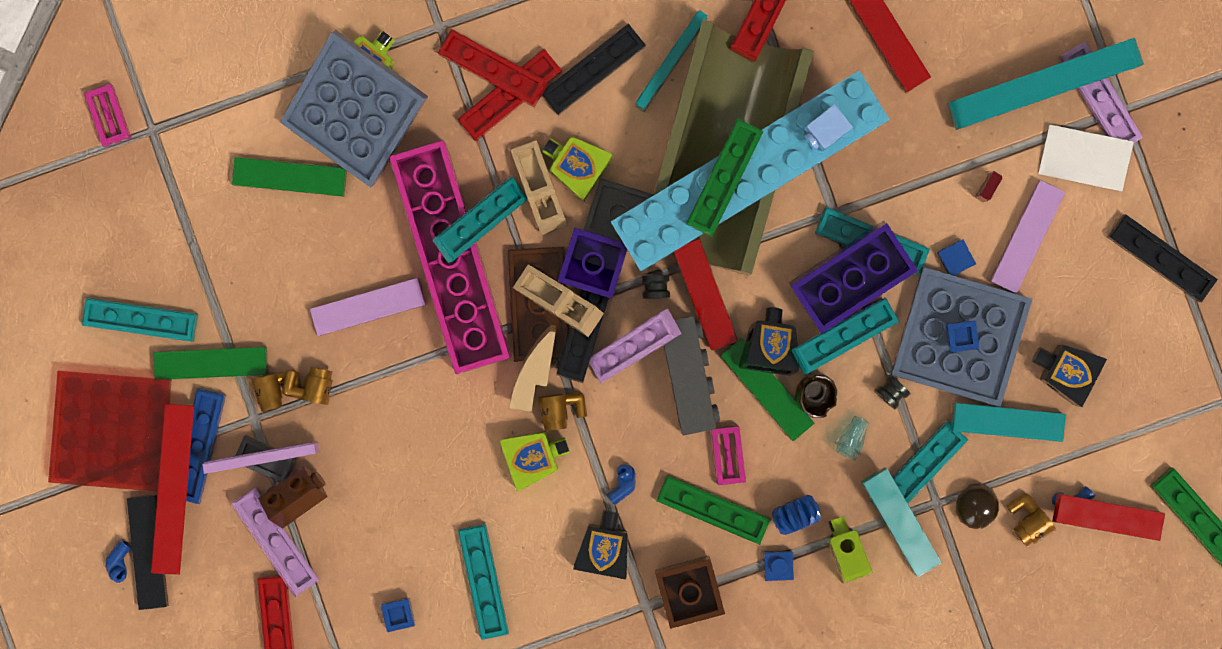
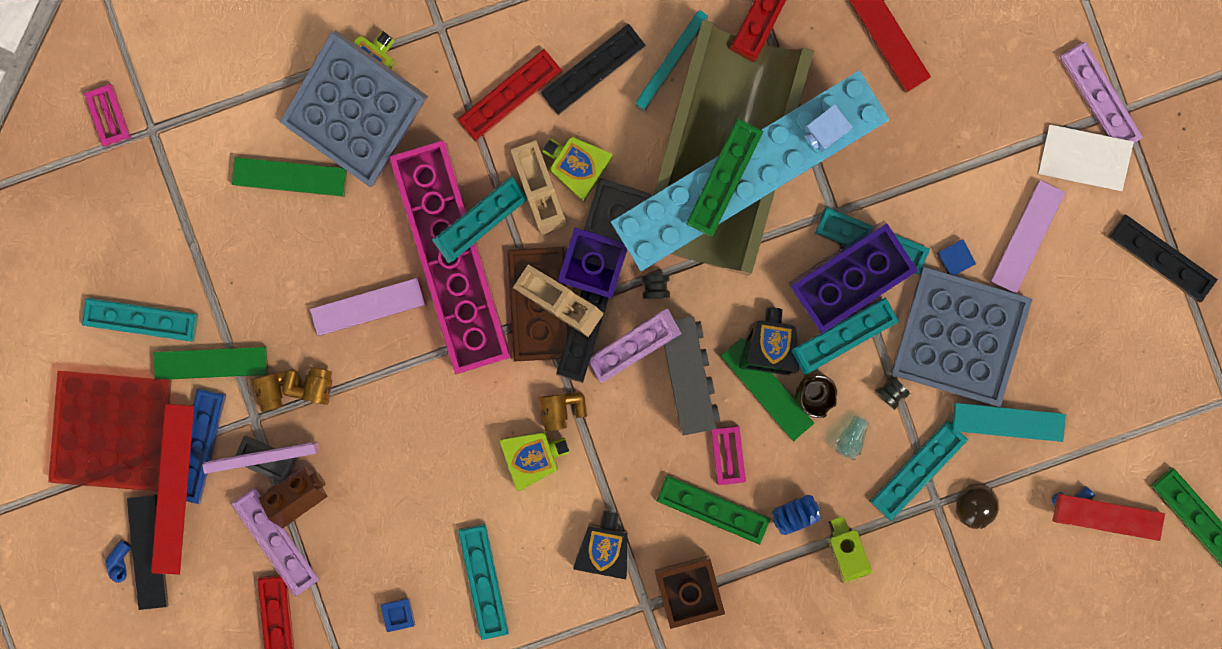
(492, 68): red tile -> none
(533, 371): tan slope -> none
(626, 483): blue arm -> none
(705, 294): red tile -> none
(778, 565): blue plate -> none
(901, 522): teal tile -> none
(962, 336): blue plate -> none
(989, 187): dark red tile -> none
(1035, 525): pearl gold piece -> none
(1045, 83): teal beam -> none
(1069, 372): torso -> none

